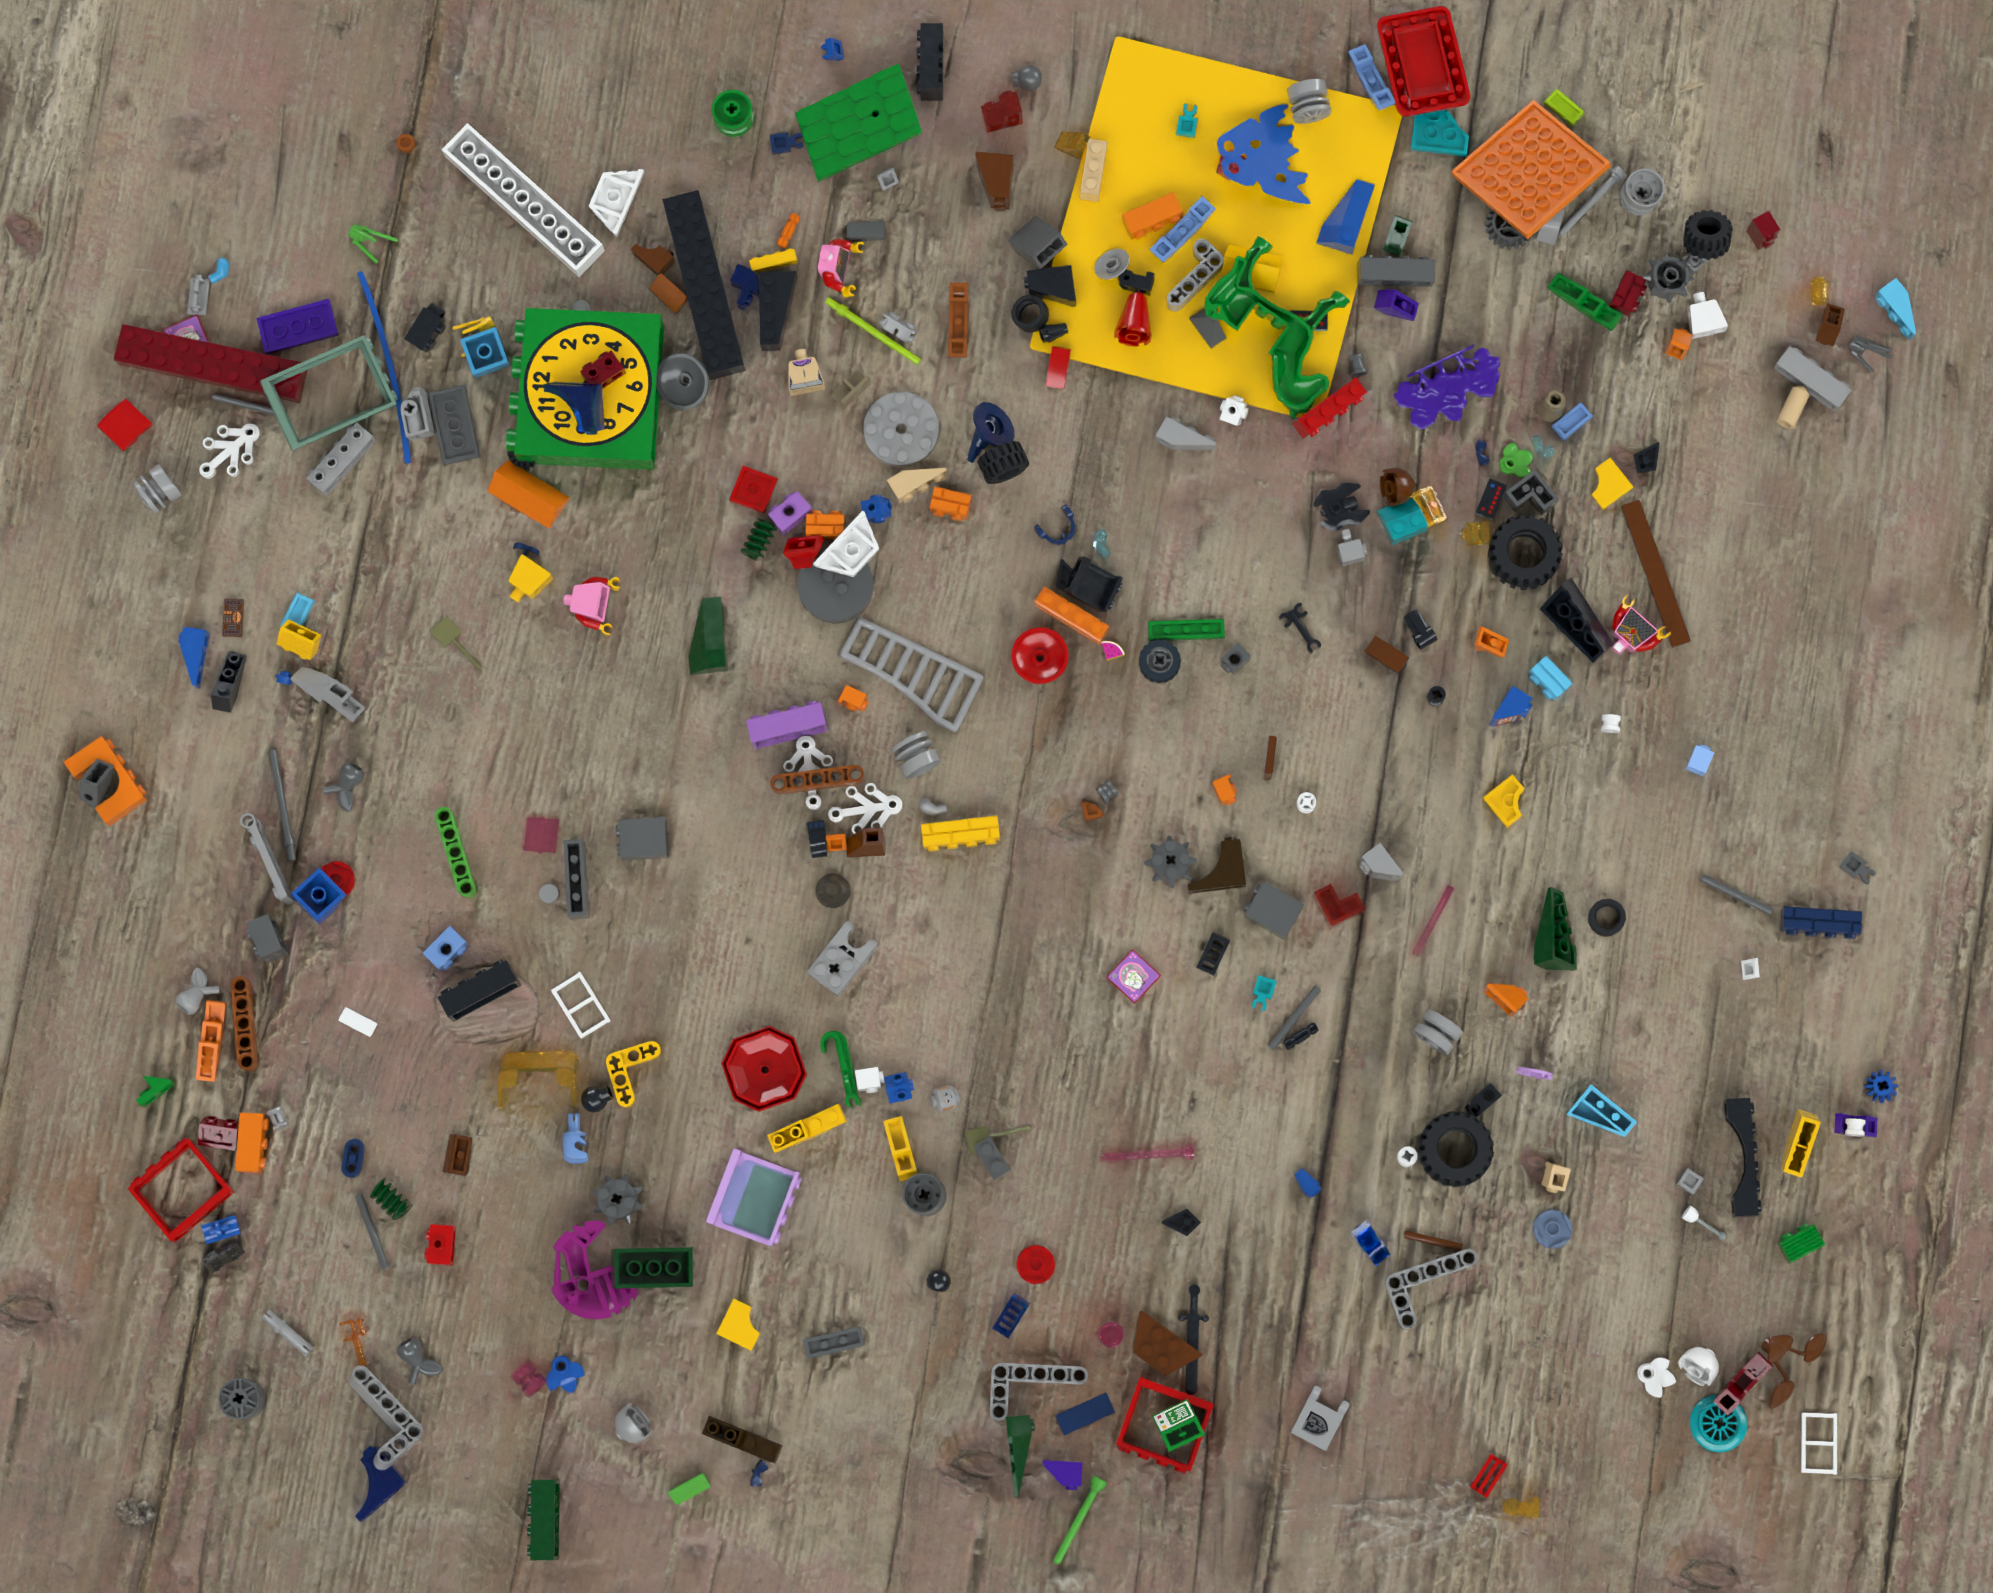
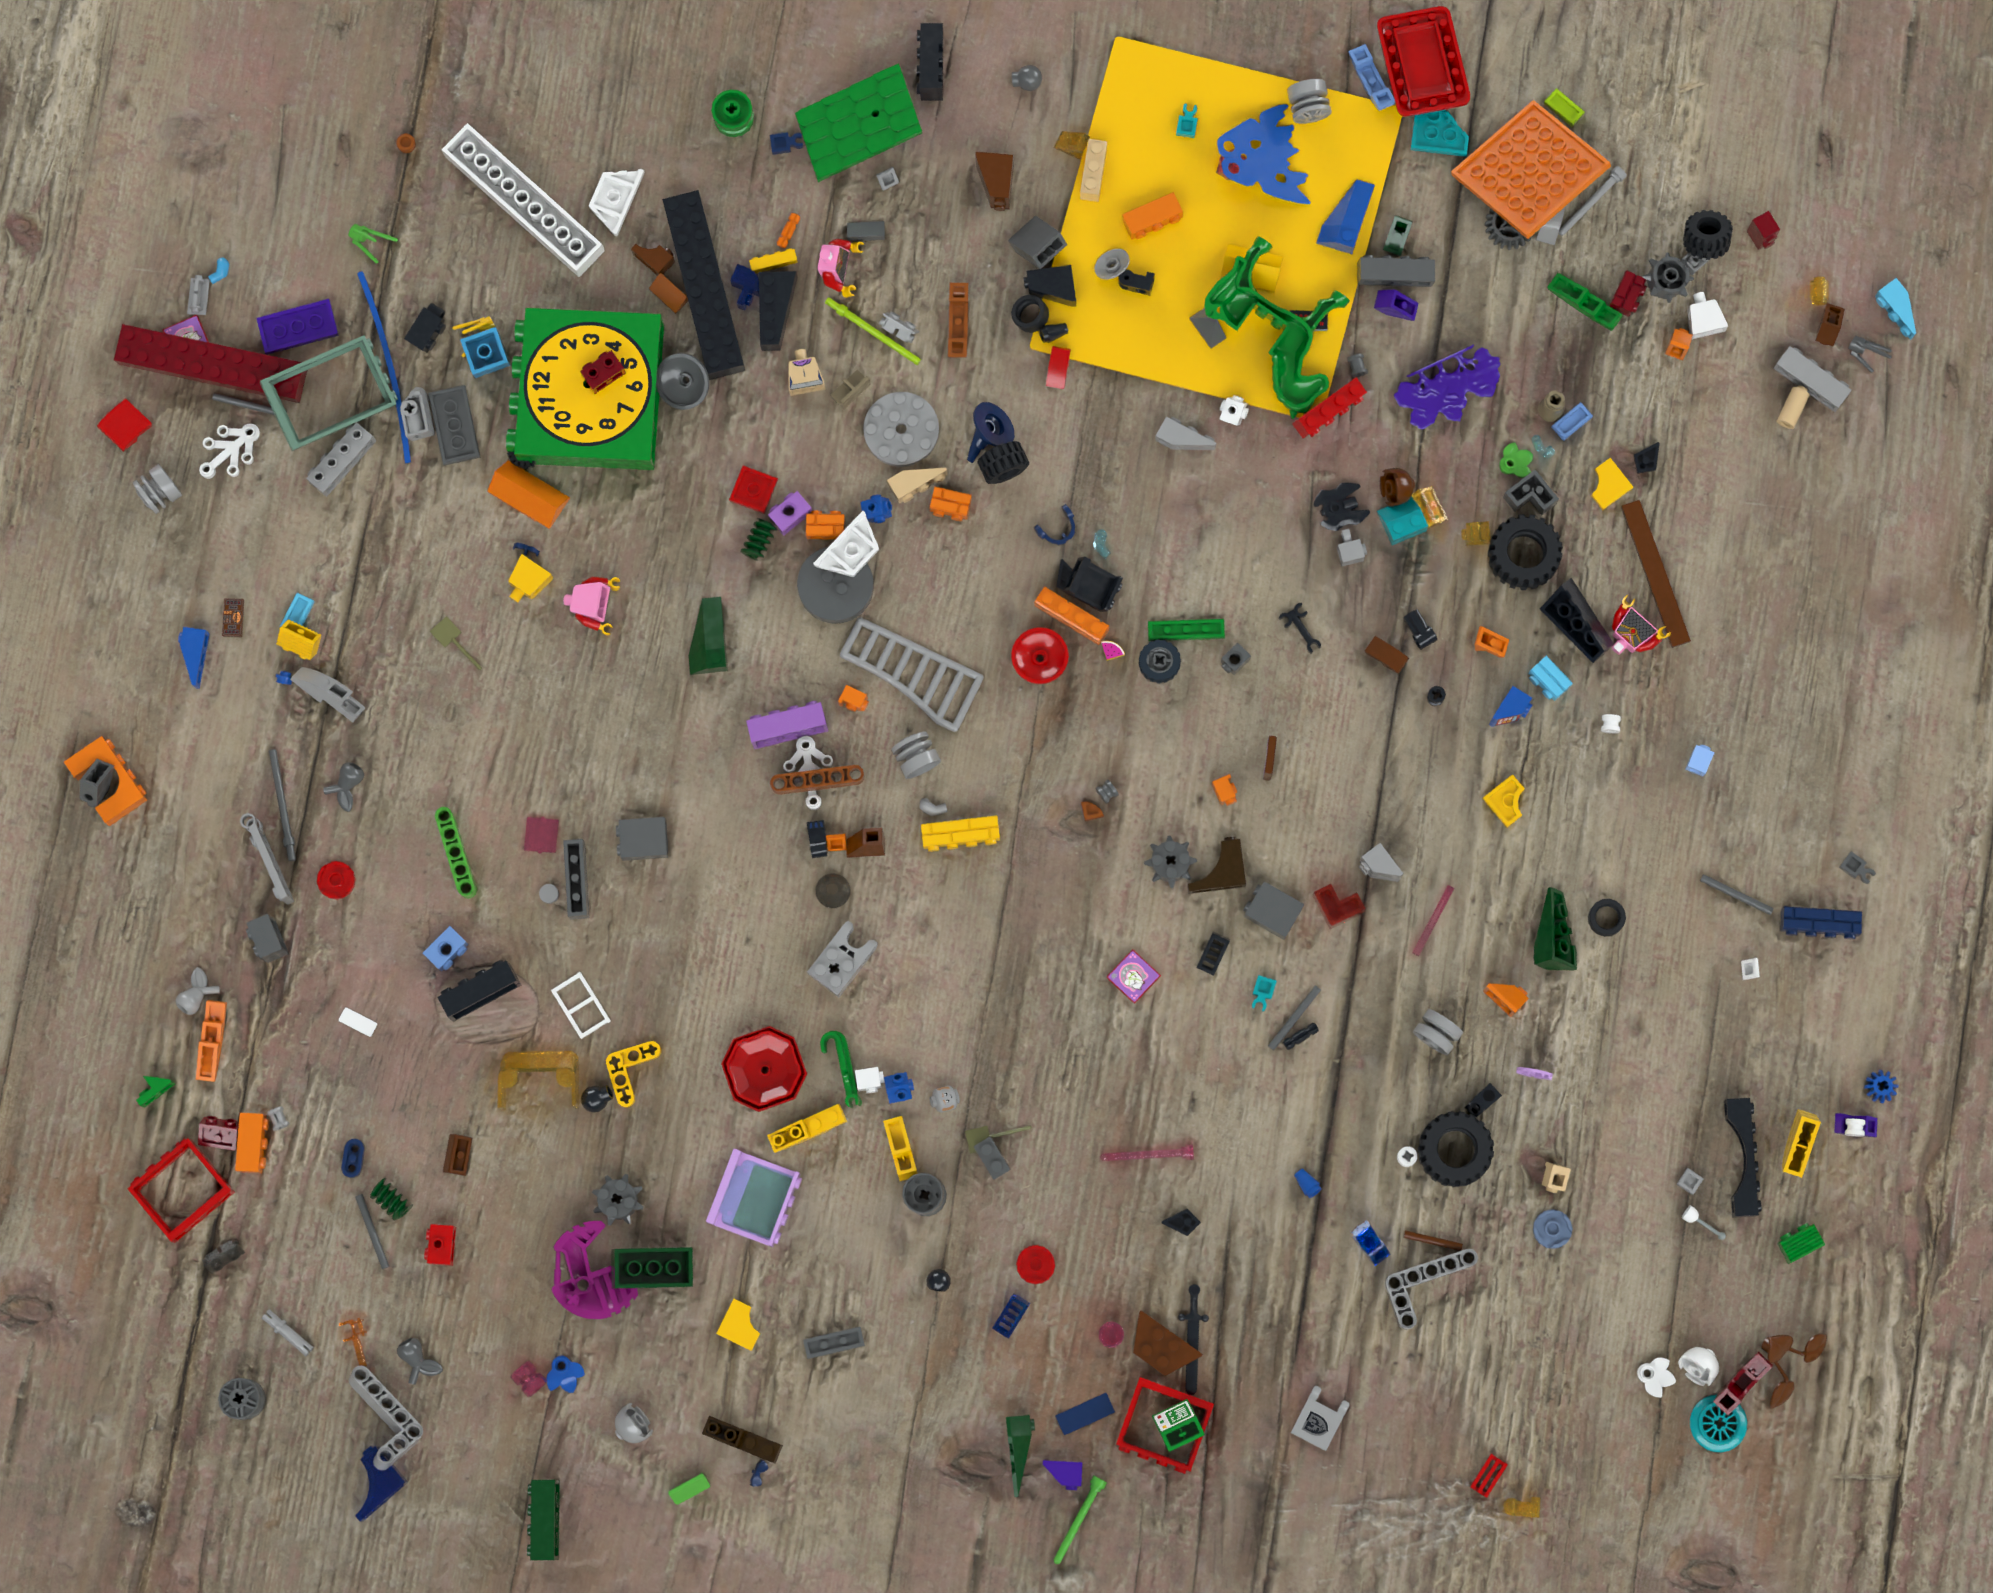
(221, 1229): blue hips -> none
(228, 682): black slope -> none
(239, 1016): dark orange beam -> none
(318, 896): blue slope -> none
(571, 1138): medium blue piece -> none
(581, 305): light grey plate -> none
(584, 401): clear blue arch -> none
(802, 550): red slope -> none
(833, 48): blue tile -> none
(868, 808): white plant -> none
(1003, 113): clear red brick -> none
(1029, 1378): light grey beam -> none
(1134, 322): red cone -> none
(1183, 230): medium blue slope -> none
(1192, 278): light grey beam -> none
(1306, 802): white wheel -> none
(1480, 446): dark blue piece -> none
(1491, 499): black tile -> none
(1602, 1112): medium azure wedge -> none
(1647, 184): light grey wheel -> none
(1804, 1443): white window -> none

